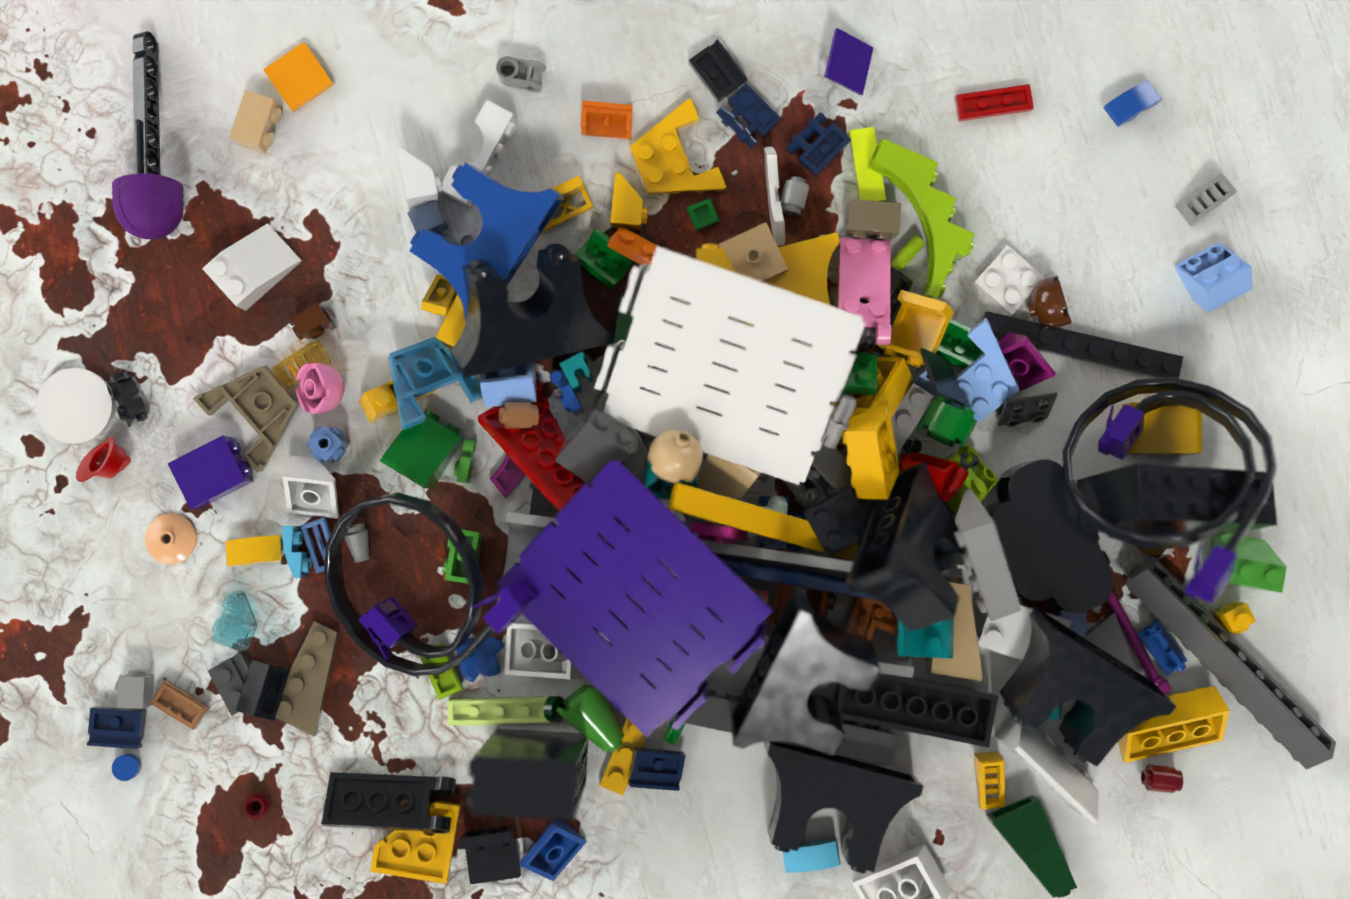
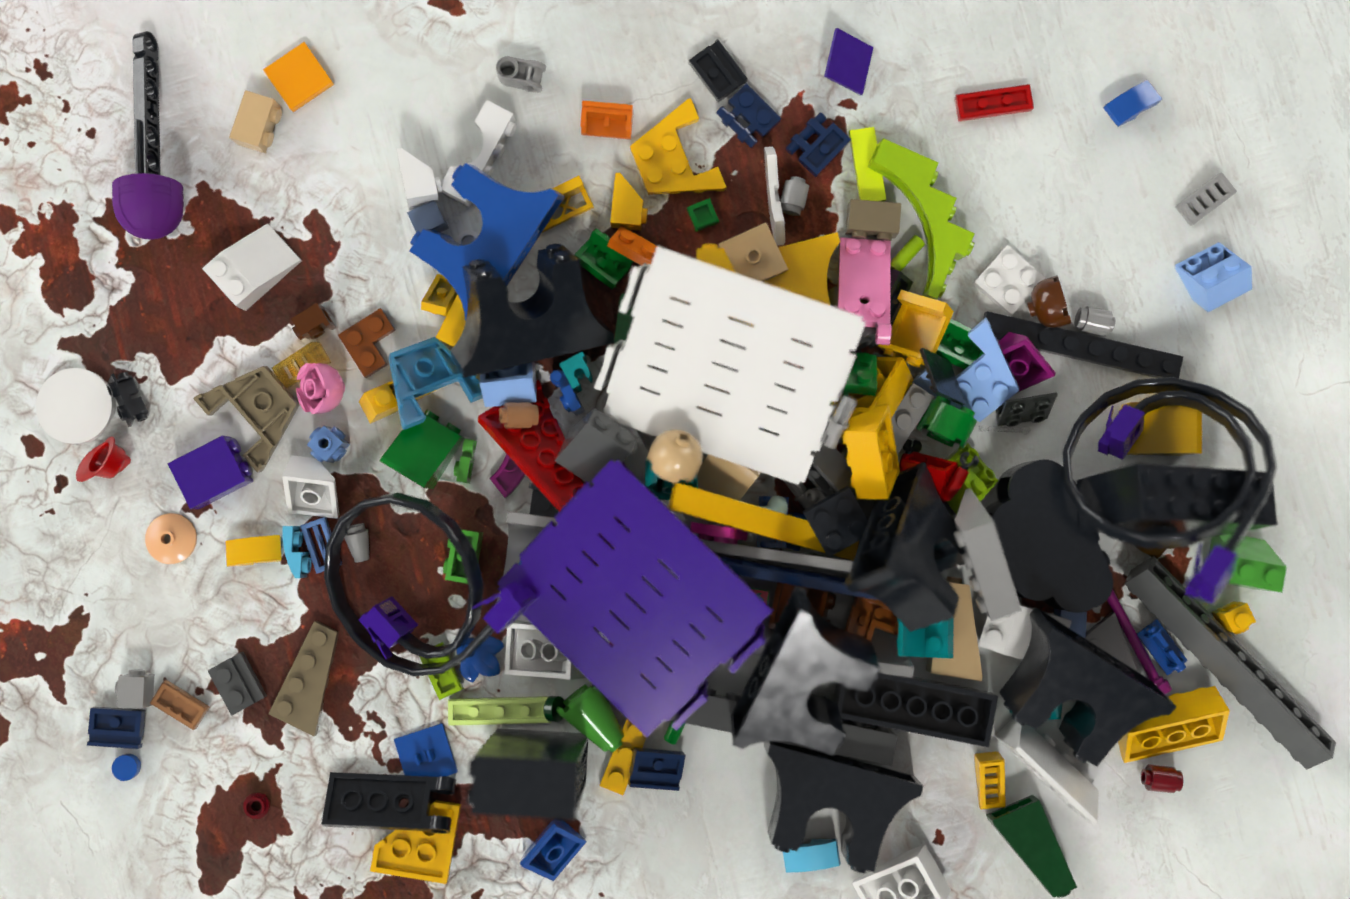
(236, 623): clear light blue slope -> none
(262, 690): black panel -> none
(361, 341): none -> dark orange plate
(426, 753): none -> blue piece
(491, 854): black bracket -> none
(1094, 321): none -> light grey brick

